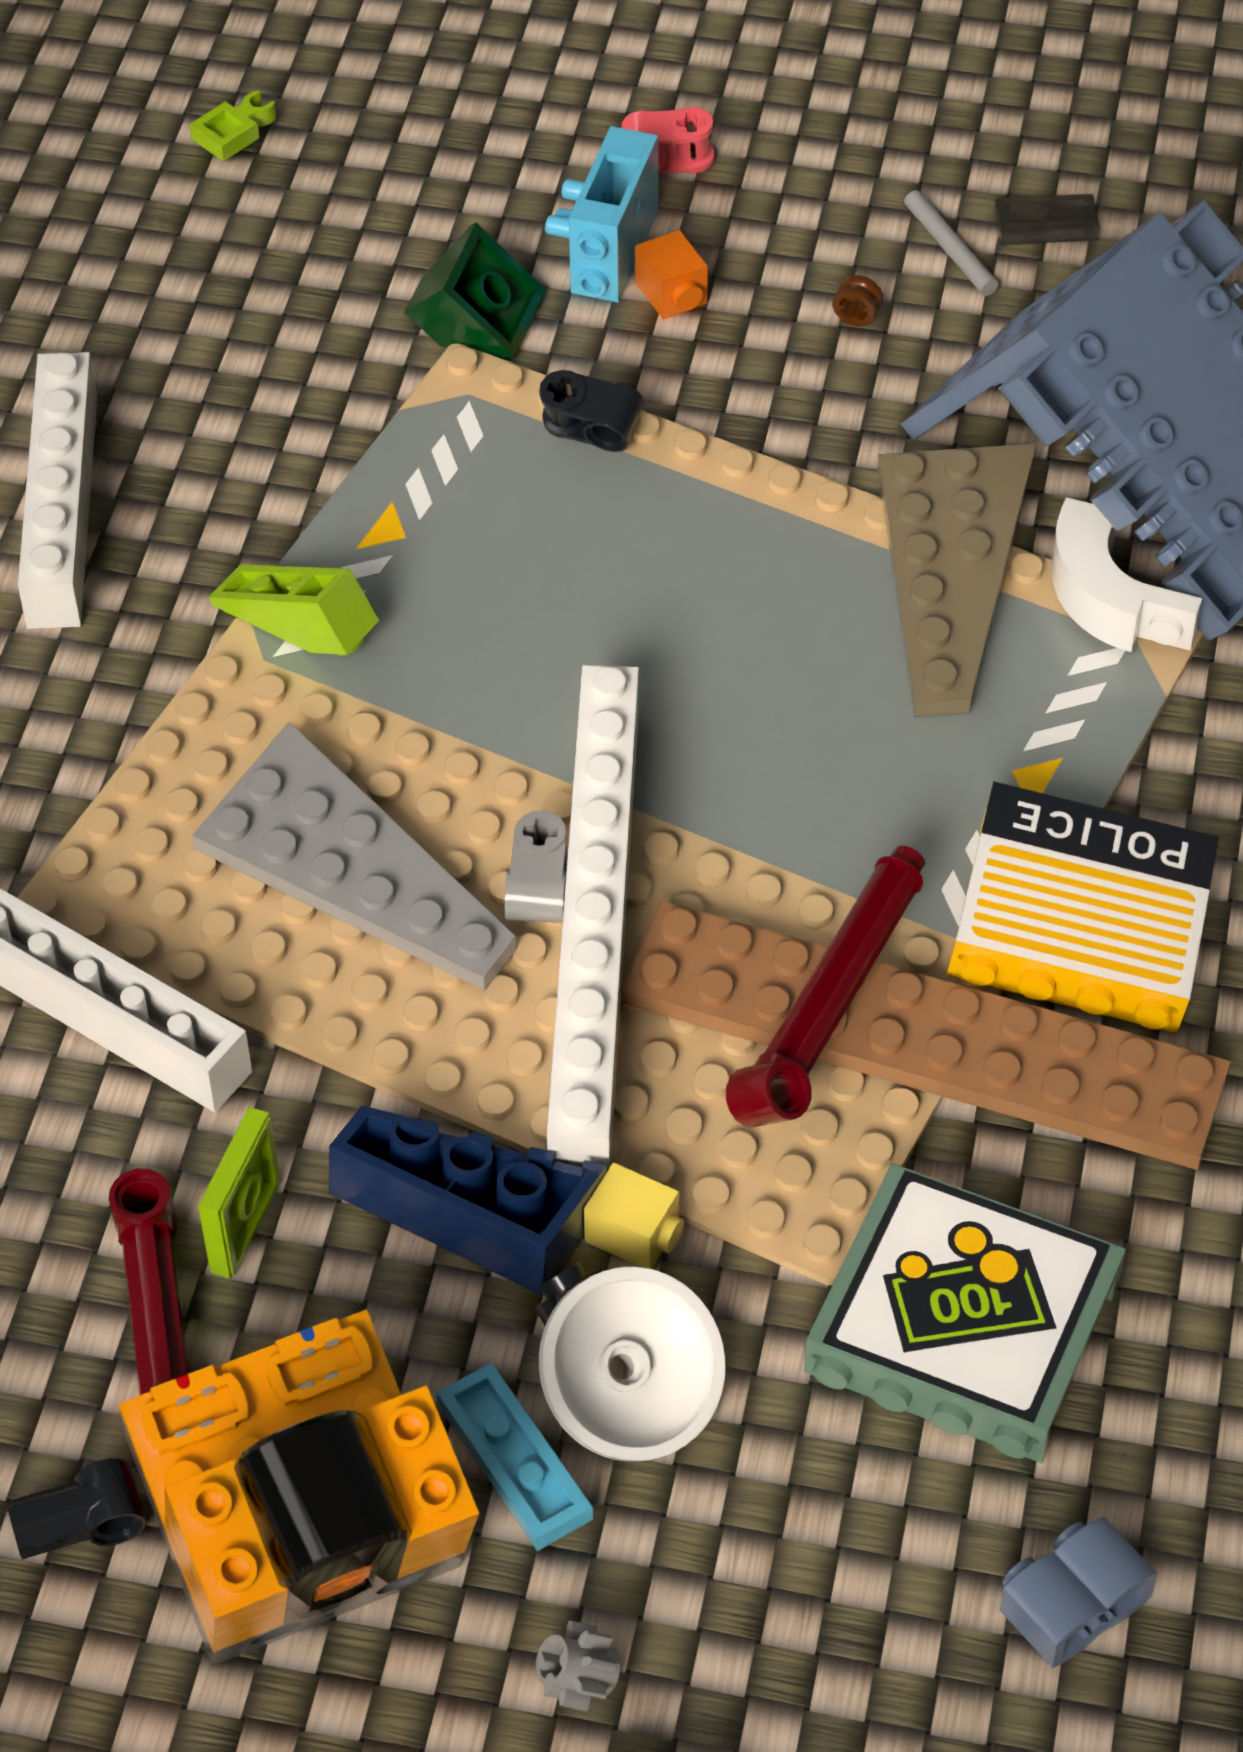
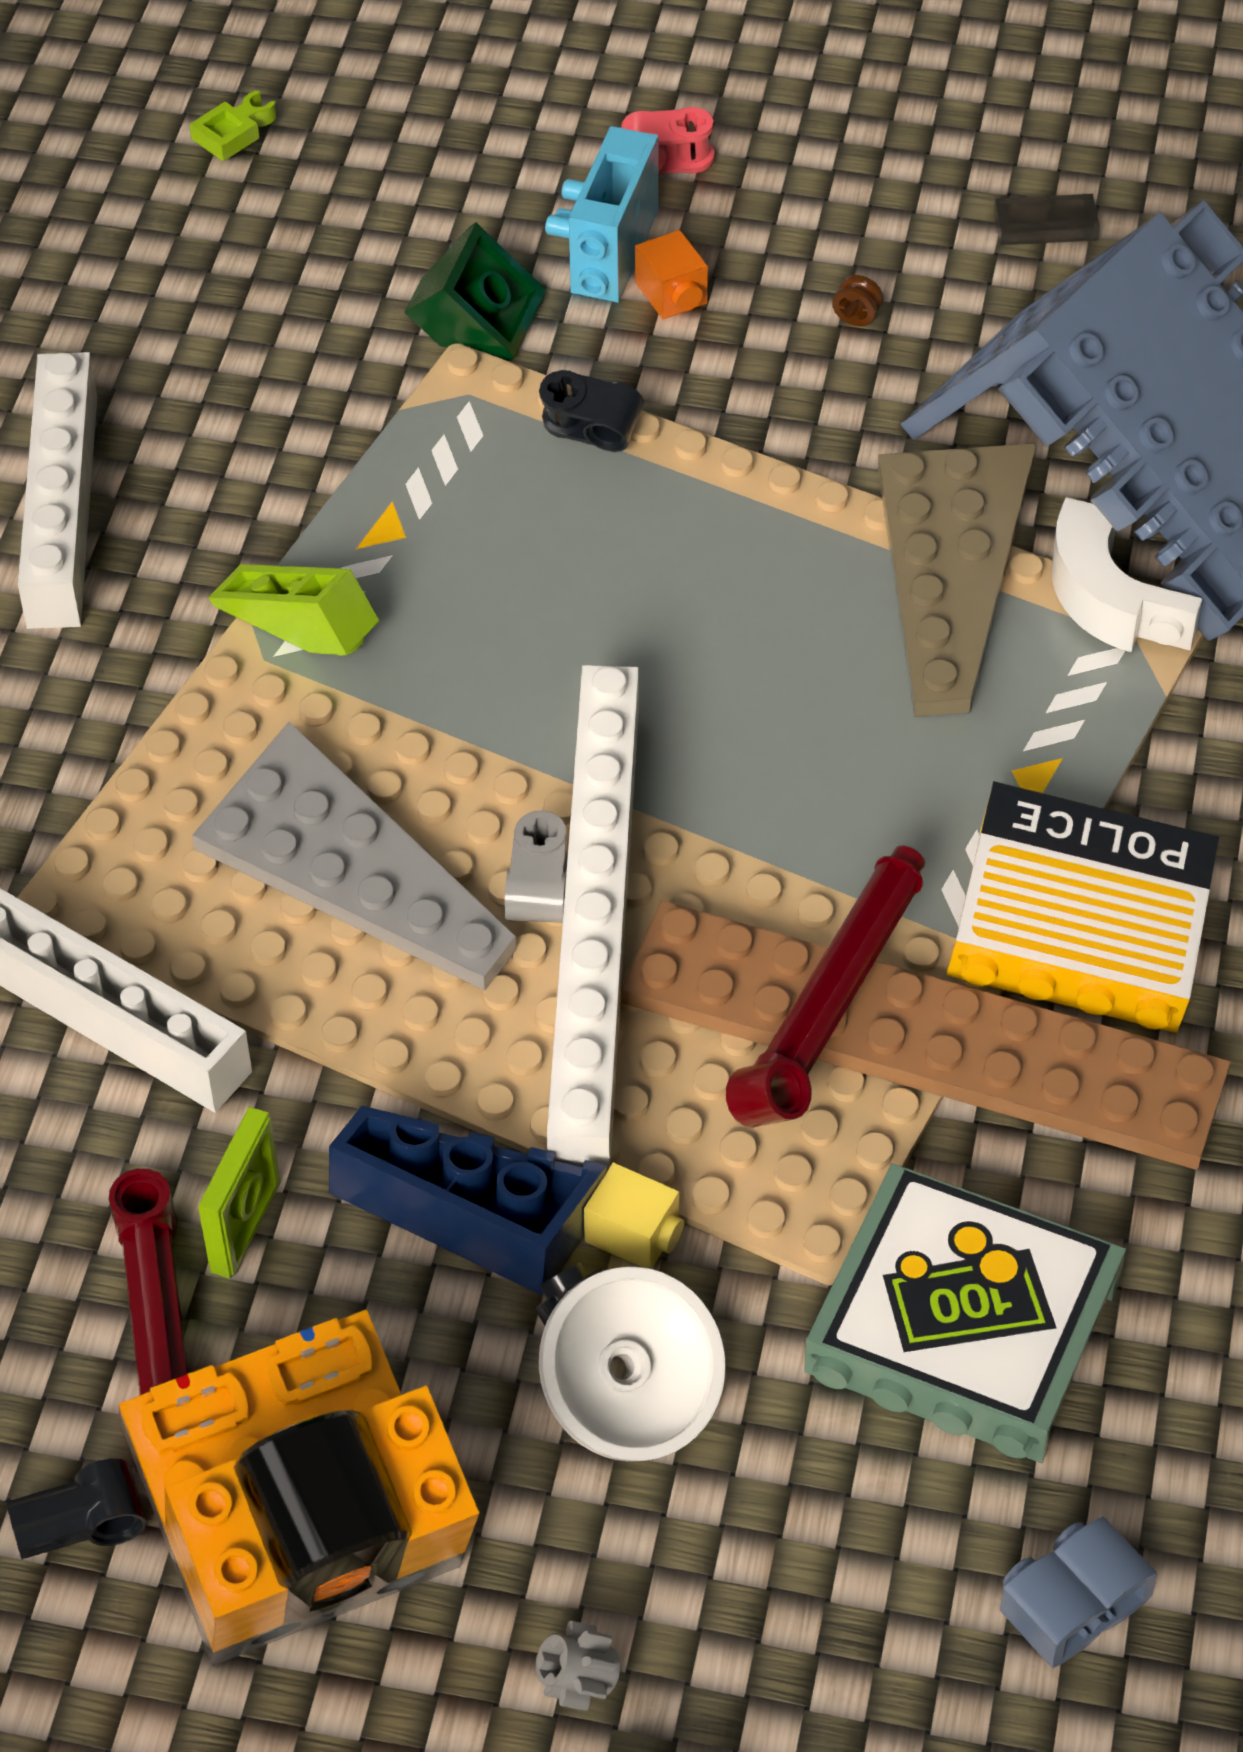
(514, 1456): medium azure plate -> none
(951, 243): light grey bar -> none

